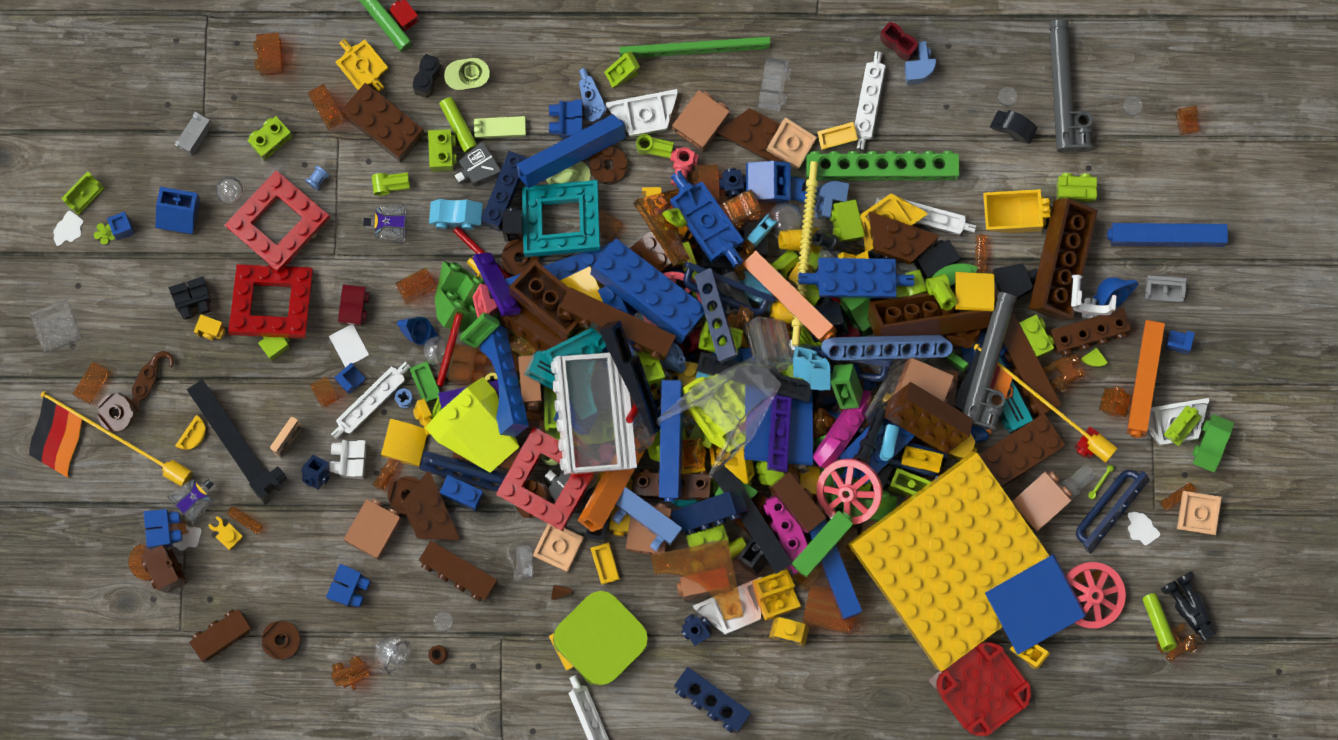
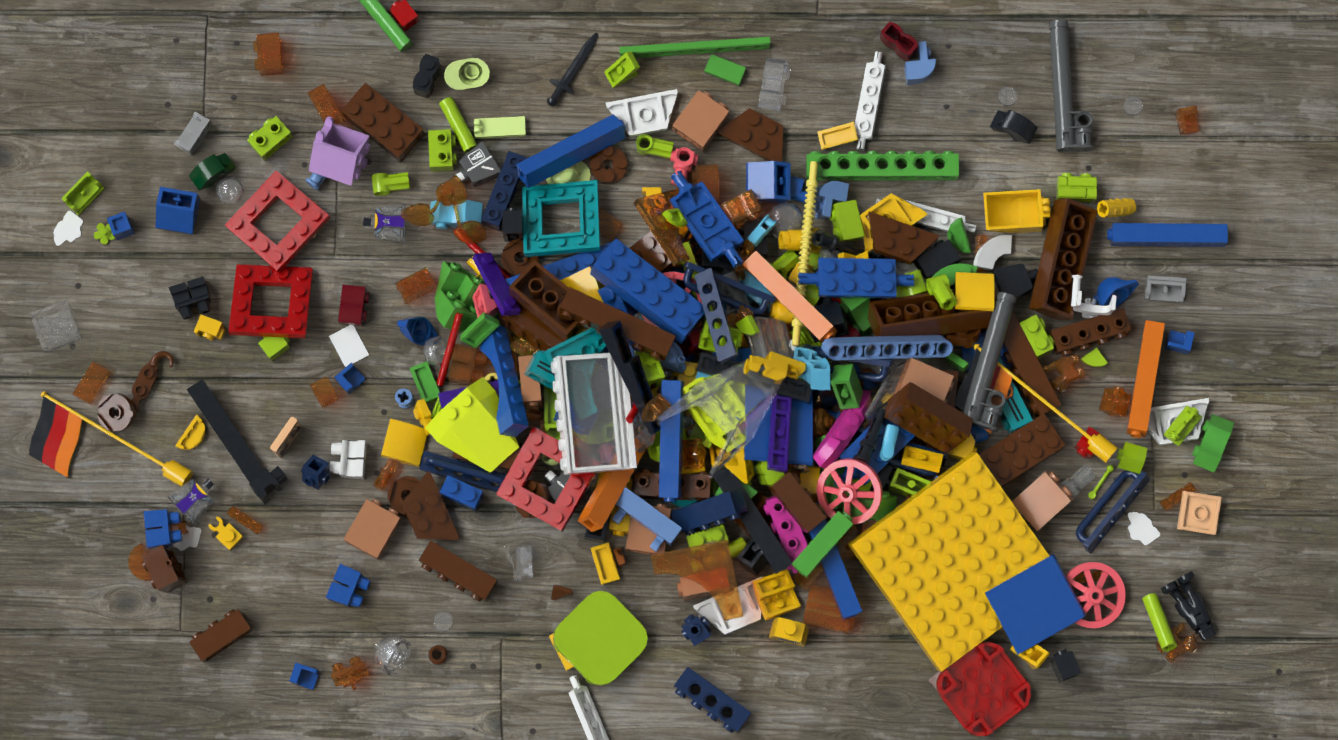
(210, 169): none -> dark green brick
(281, 629): reddish brown plate -> none
(304, 676): none -> blue panel
(339, 152): none -> lavender container
(361, 65): yellow plate -> none
(370, 400): white plate -> none
(448, 193): none -> clear orange plant
(558, 547): light nougat tile -> none
(562, 85): none -> black sword
(570, 118): blue hips -> none
(595, 101): medium blue piece -> none
(619, 557): none -> dark orange tile
(655, 408): none -> clear orange plate
(725, 70): none -> bright green tile
(732, 189): dark blue brick -> none
(748, 325): none -> lime tile
(773, 368): none -> yellow plate
(791, 143): light nougat tile -> none
(958, 236): none -> bright green tile
(992, 250): none -> white tile
(1065, 665): none -> black brick
(1116, 207): none -> yellow axle
(1131, 457): none -> lime brick

